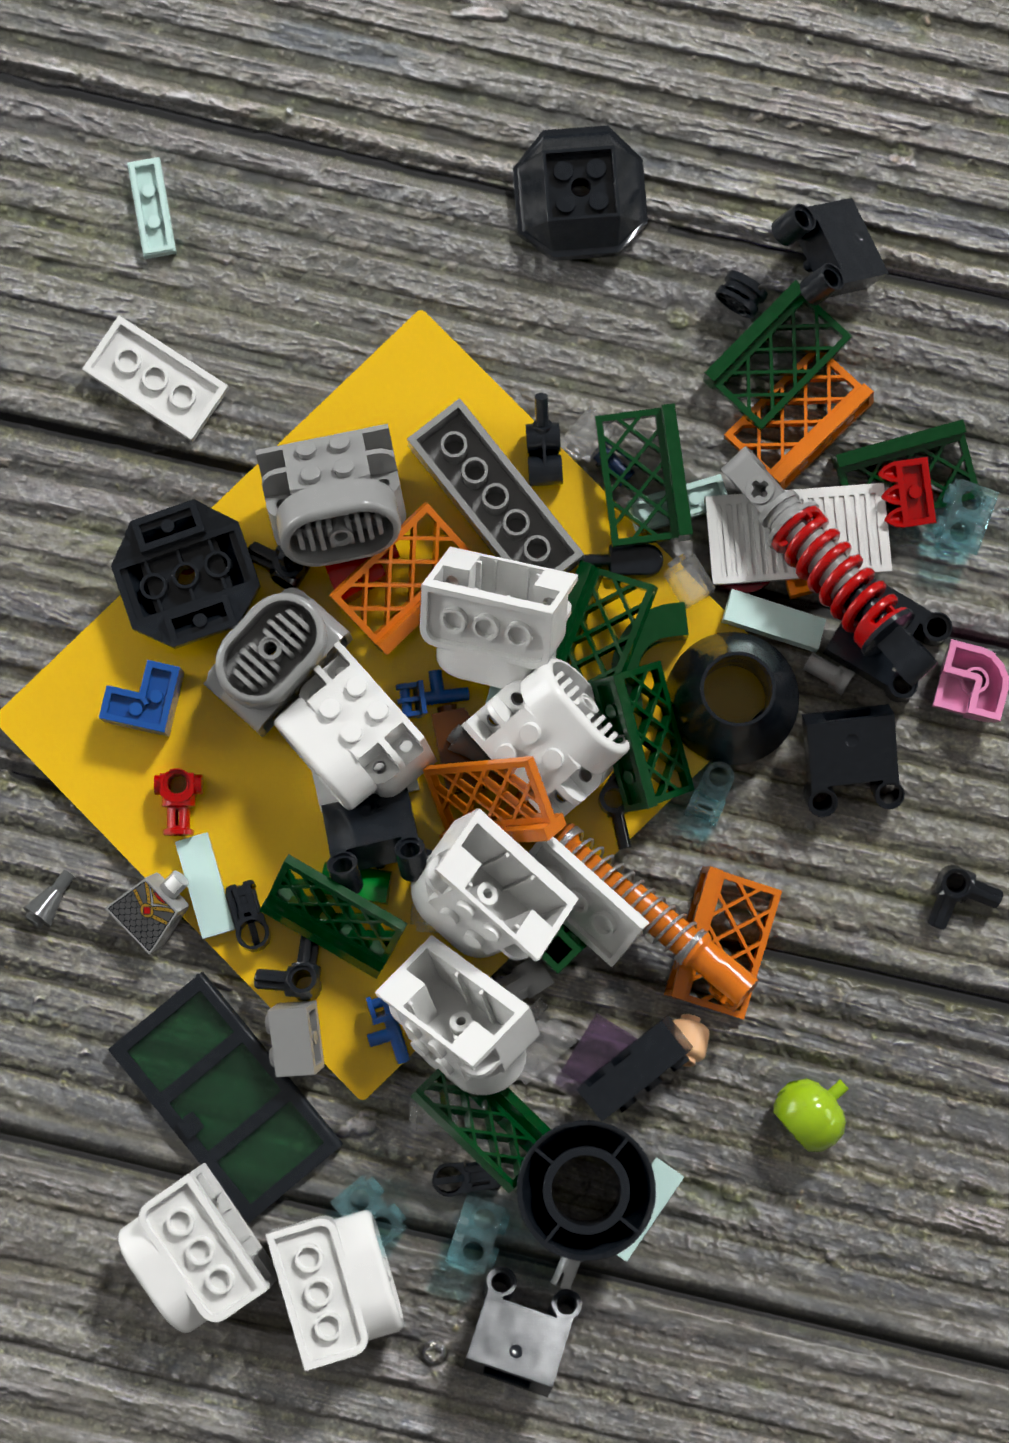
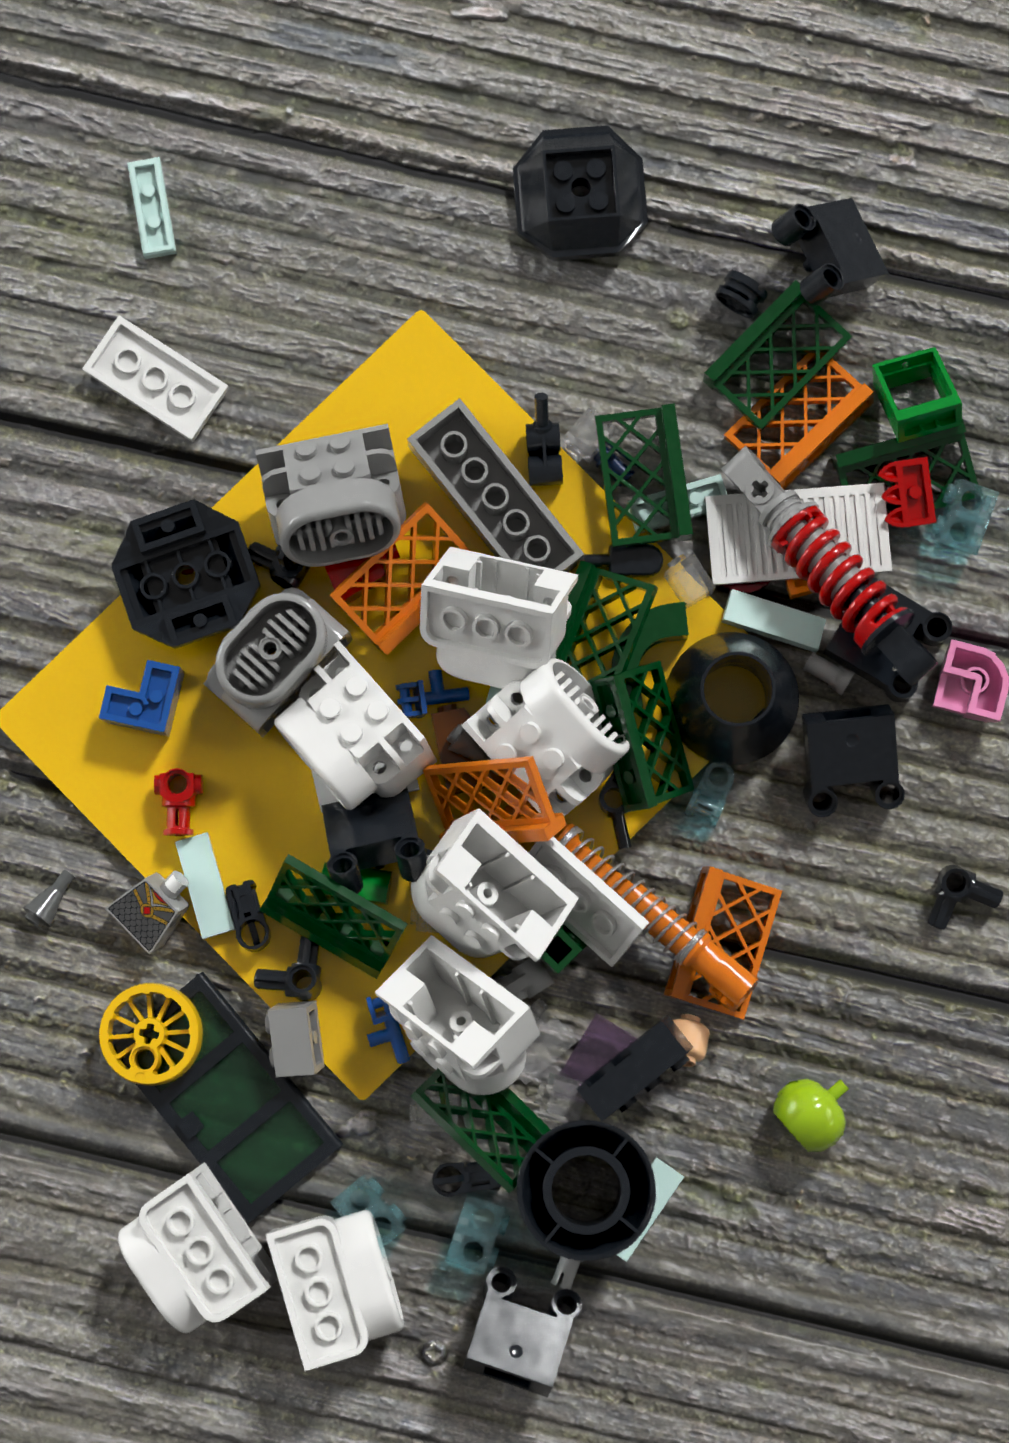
(150, 1076): none -> yellow piece
(559, 1099): none -> clear brick
(925, 417): none -> green window

